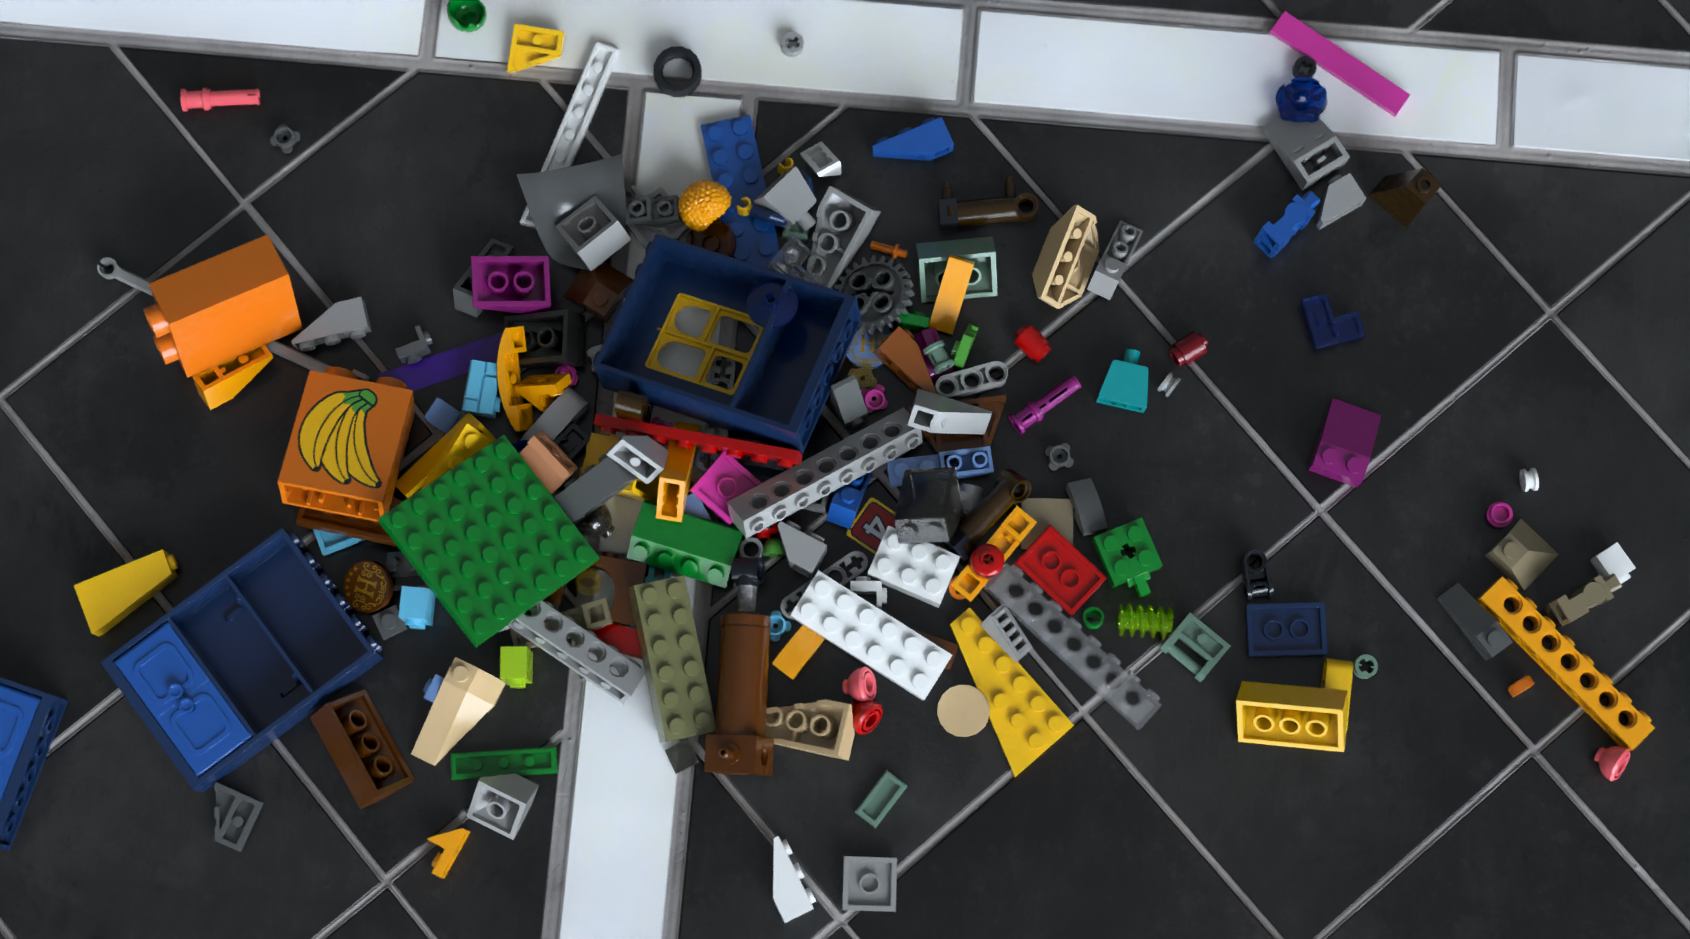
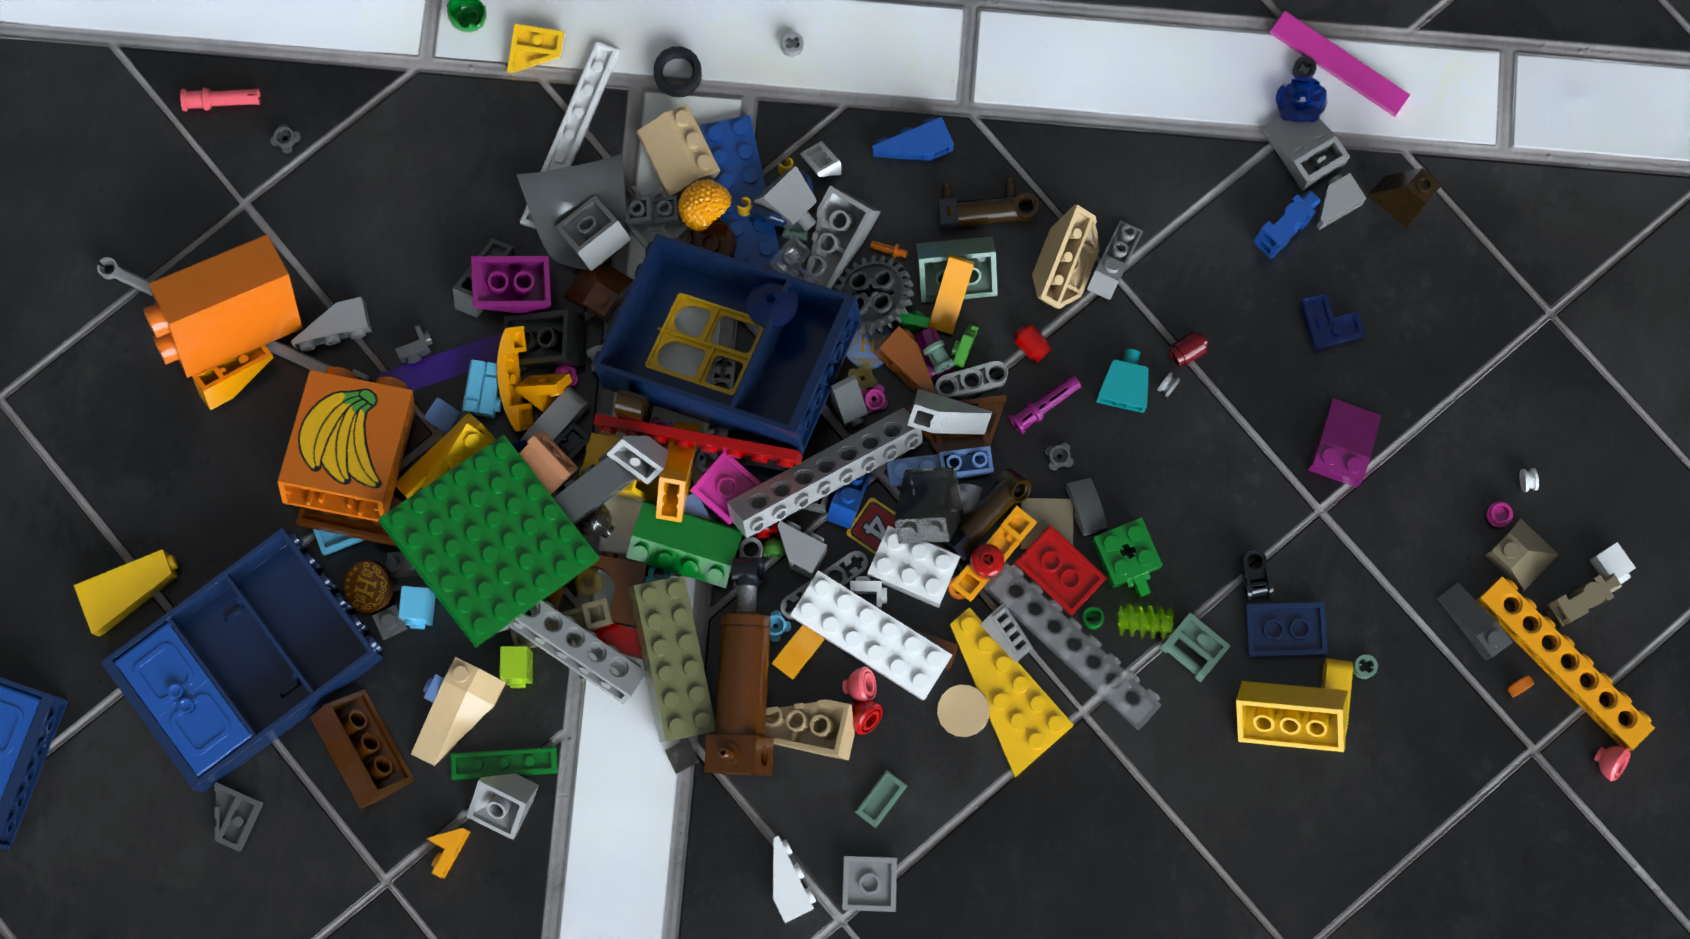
(677, 150): none -> tan slope

